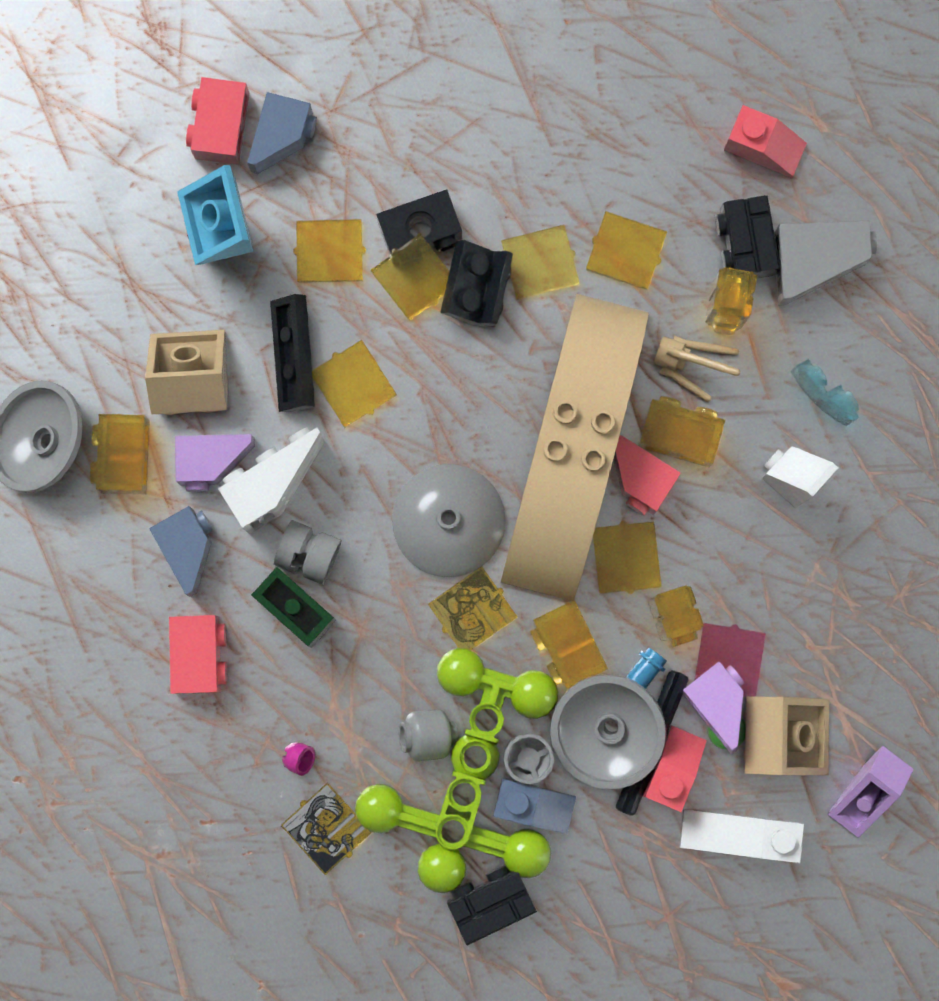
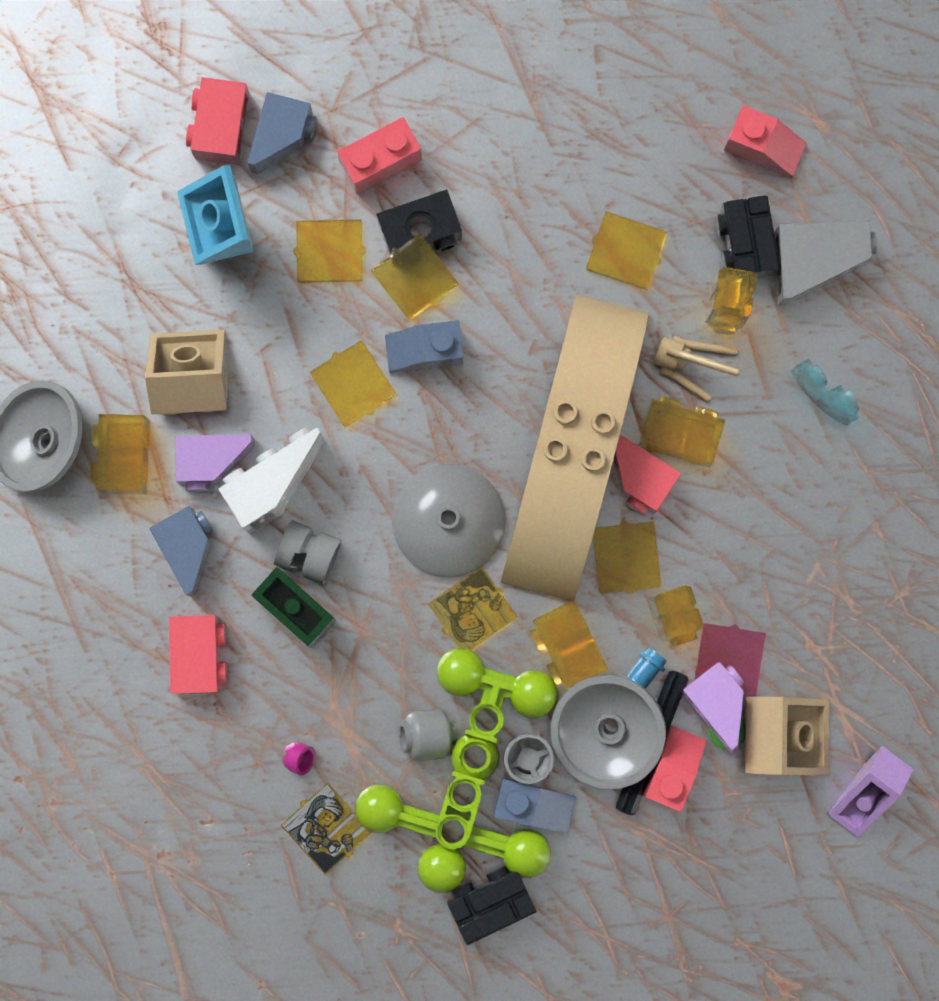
(292, 353): black plate -> none
(380, 155): none -> coral brick
(424, 347): none -> sand blue slope
(476, 284): black bracket -> none
(541, 262): clear yellow piece -> none
(742, 835): white slope -> none
(797, 474): white slope -> none

